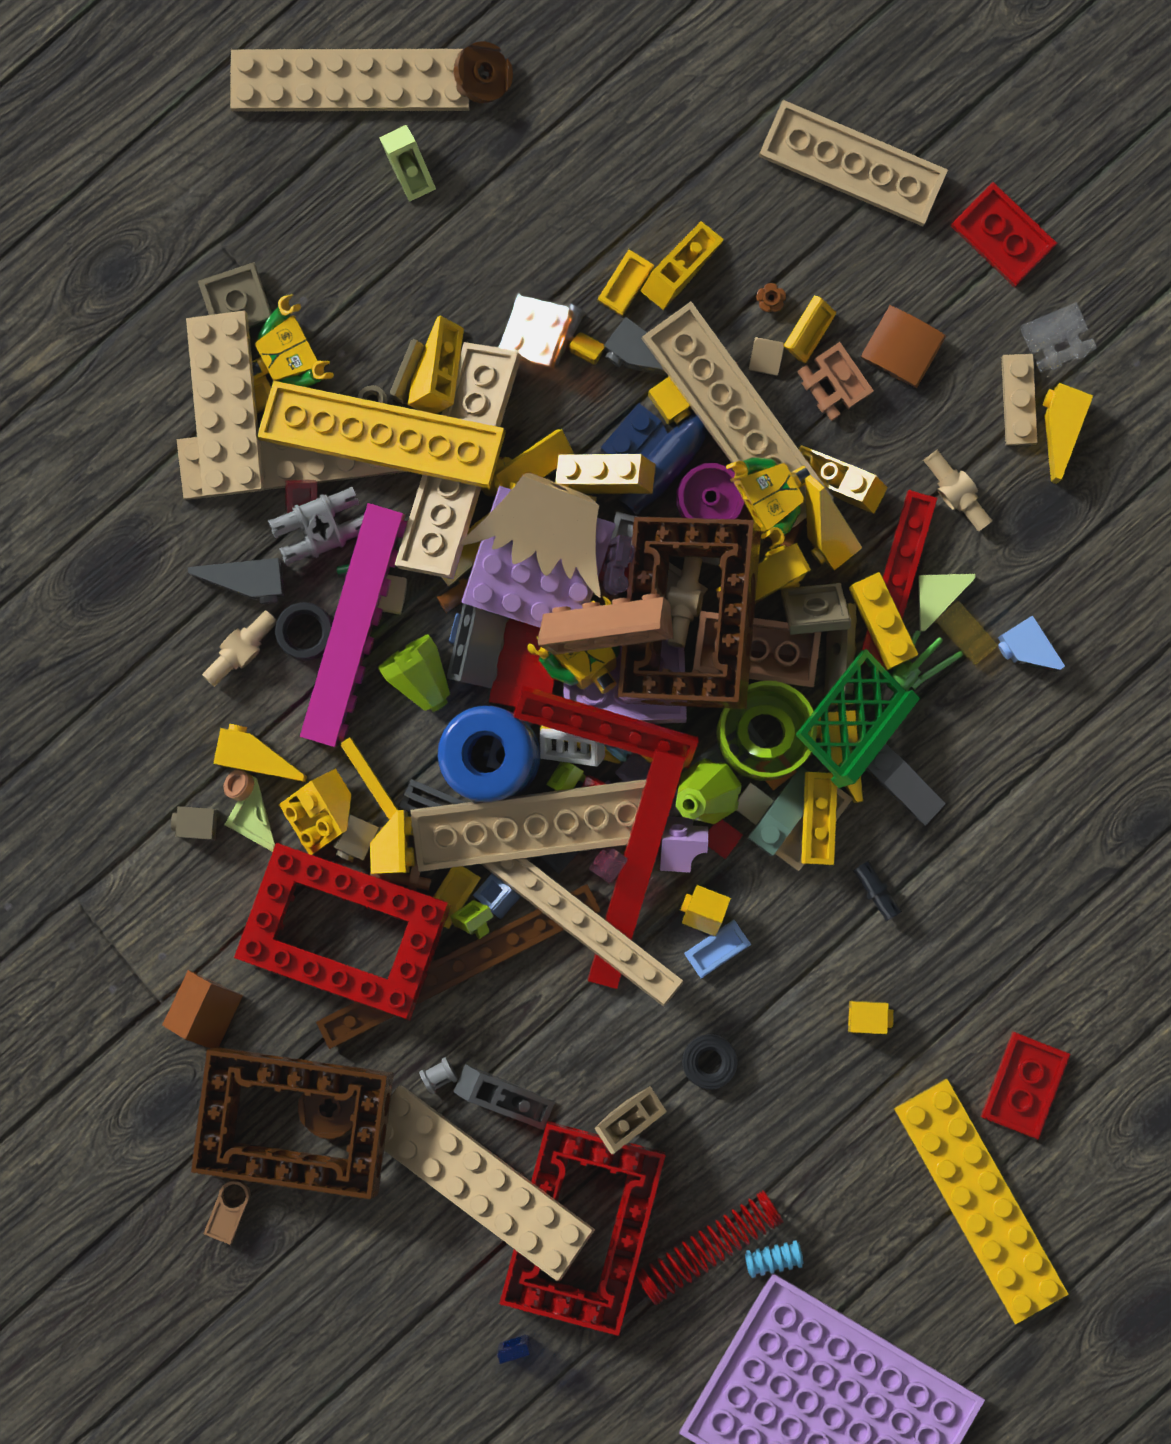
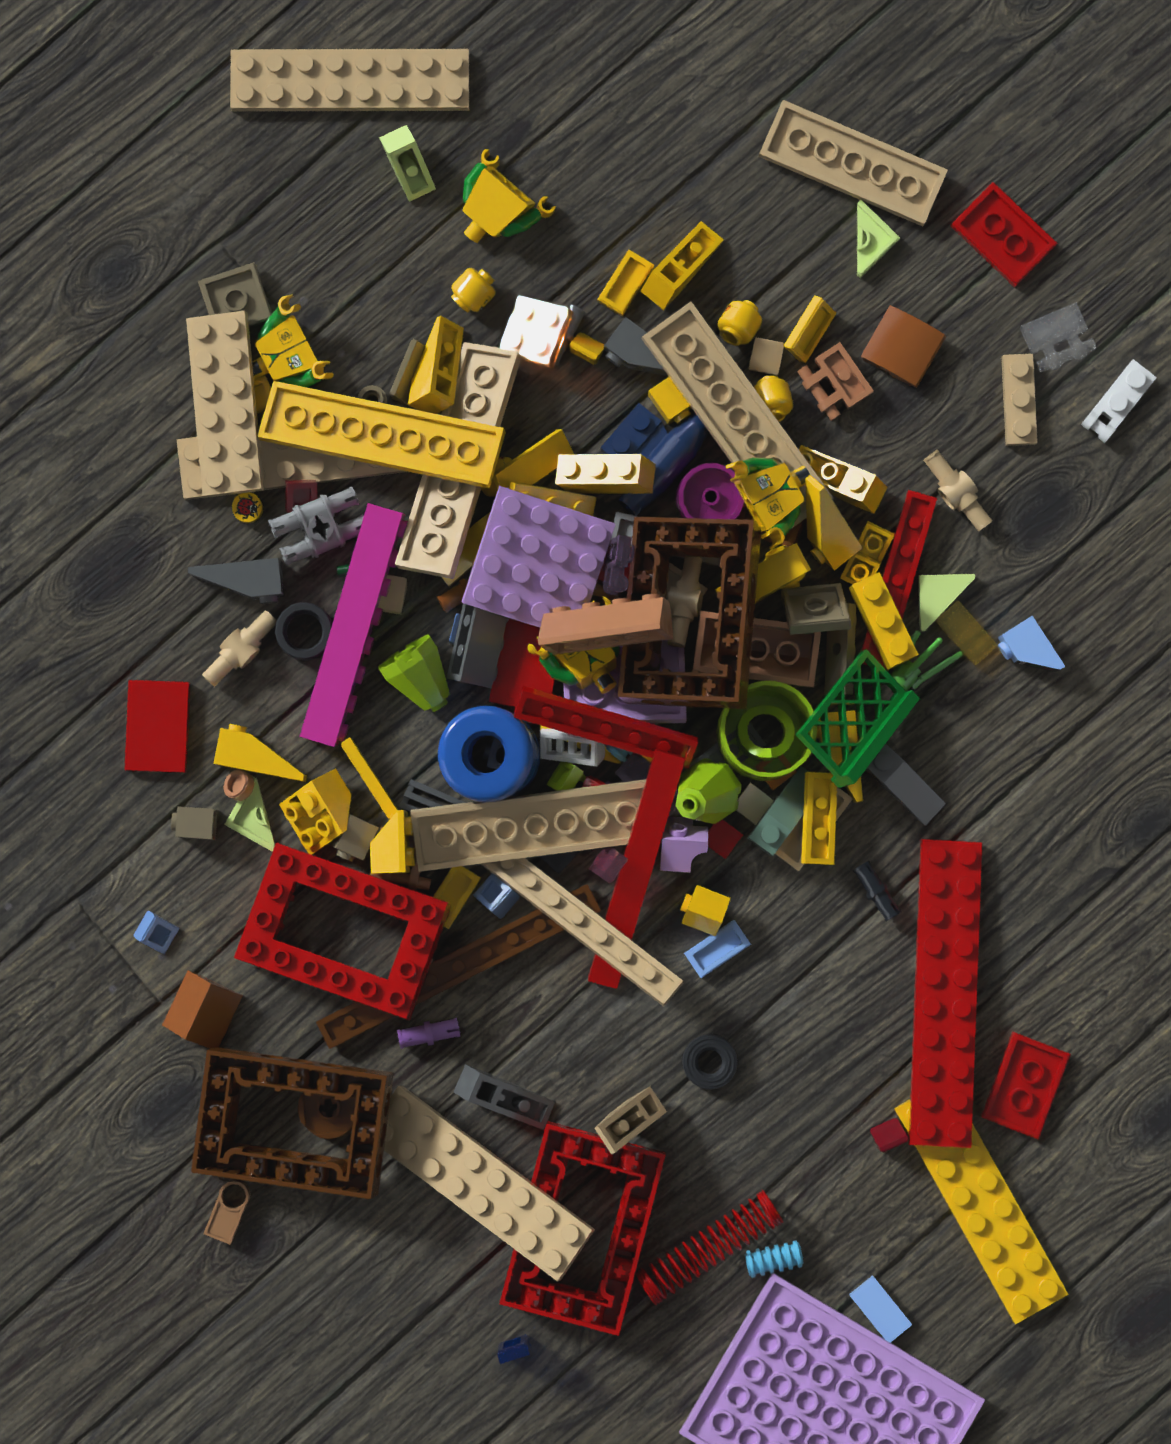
(156, 932): none -> medium blue slope
(157, 726): none -> red tile
(247, 507): none -> tile
(428, 1033): none -> medium lavender pin
(438, 1075): light grey bush -> none
(469, 81): reddish brown plate -> none
(473, 289): none -> yellow head
(473, 918): lime tile -> none
(497, 203): none -> yellow torso
(545, 520): tan piece -> none
(739, 322): none -> yellow head
(768, 305): dark orange plate -> none
(776, 395): none -> yellow head
(866, 561): none -> yellow slope
(869, 1017): yellow brick -> none
(873, 238): none -> yellowish green tile
(880, 1309): none -> light blue tile
(889, 1135): none -> dark red slope
(945, 993): none -> red plate
(1063, 423): yellow slope -> none
(1119, 400): none -> white plate

